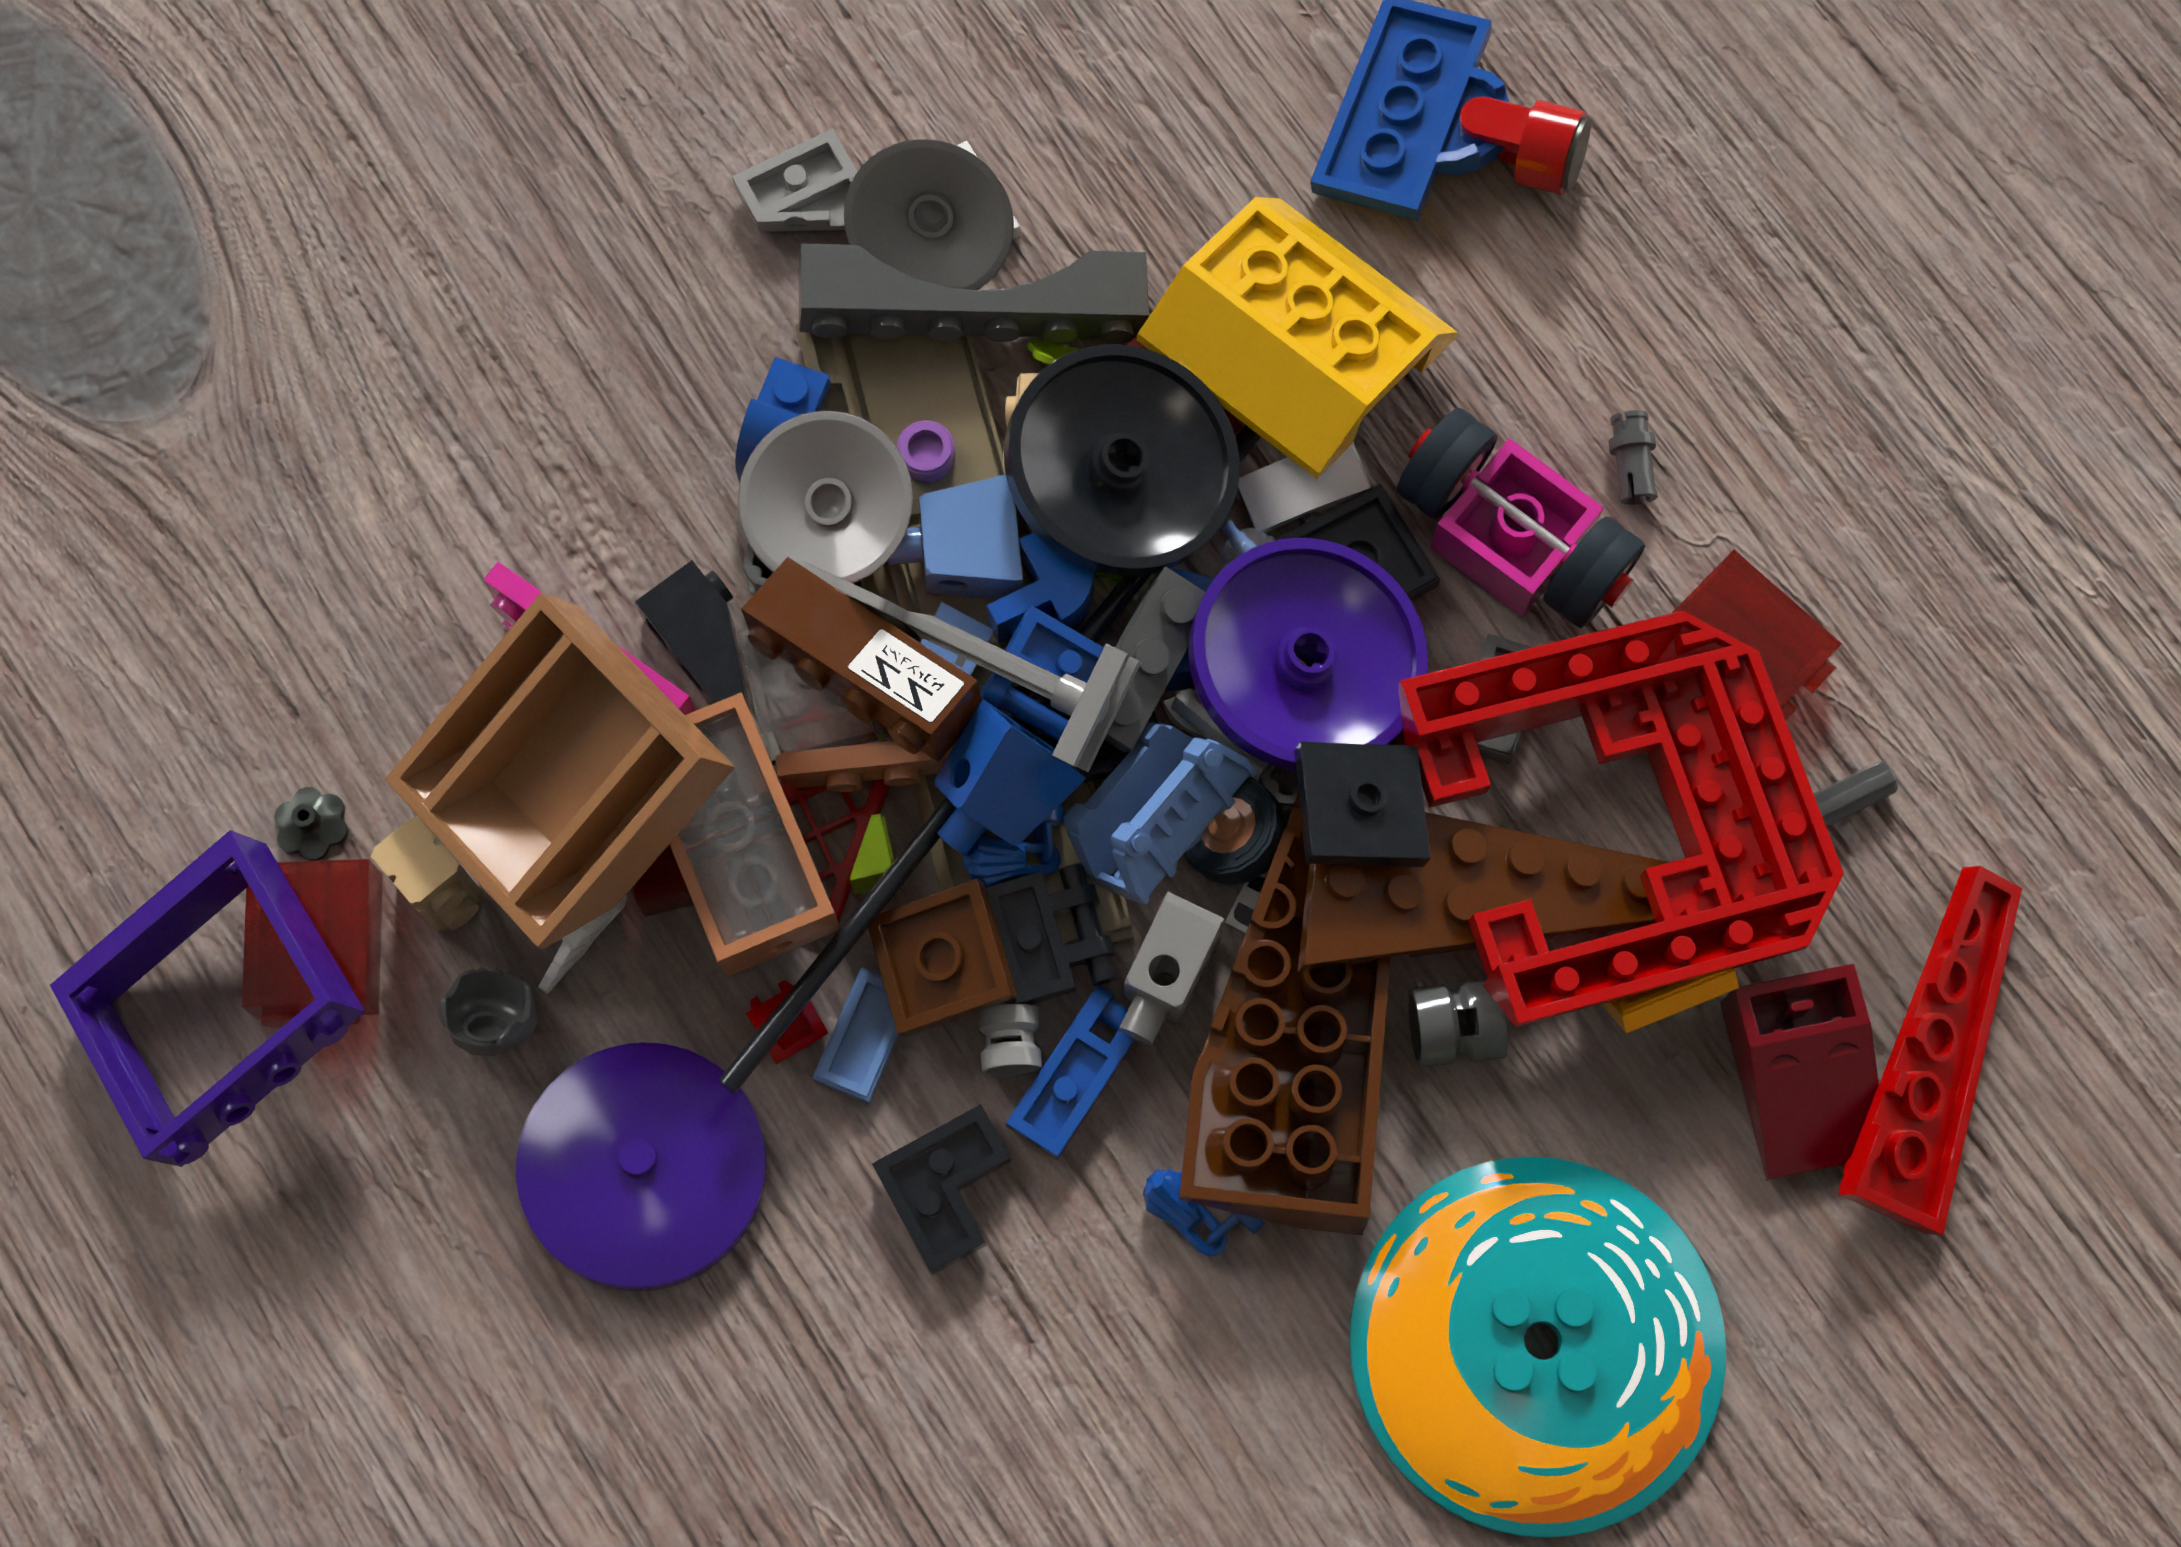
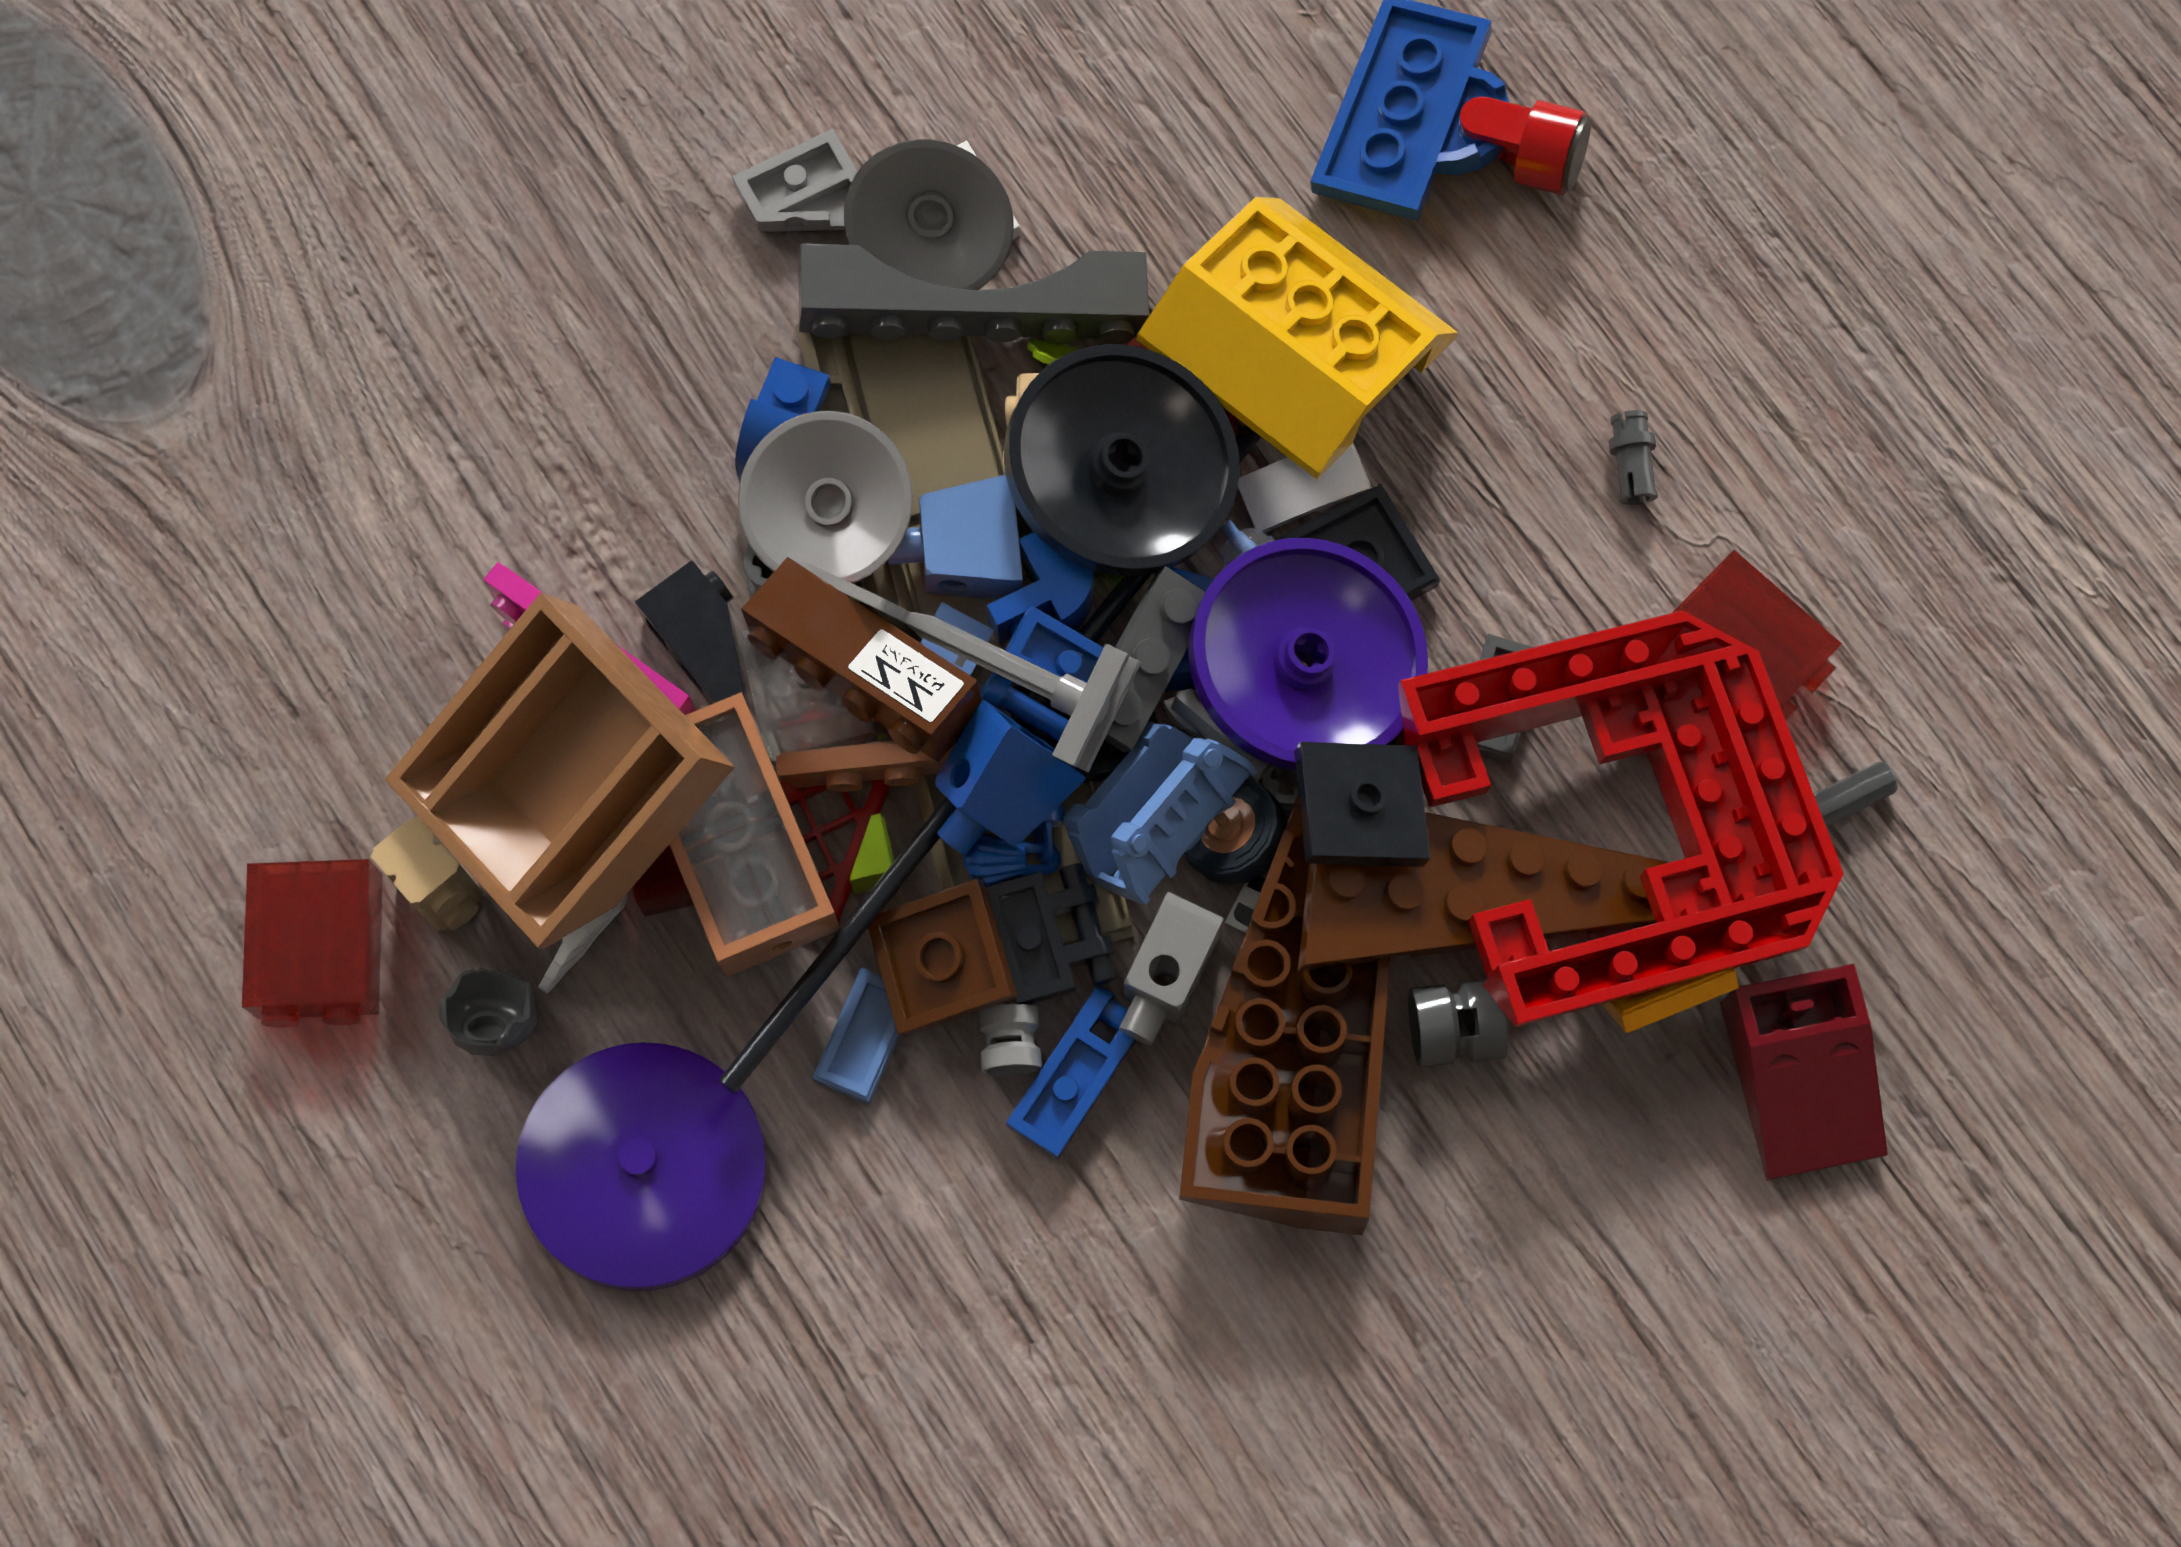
(149, 937): dark purple window -> none
(319, 831): pearl dark grey plant -> none
(800, 1034): red tile -> none
(926, 1182): black plate -> none
(927, 450): medium lavender tile -> none
(1162, 1200): blue piece -> none
(1517, 522): brick -> none
(1520, 1436): dish -> none
(1926, 1095): red wing -> none

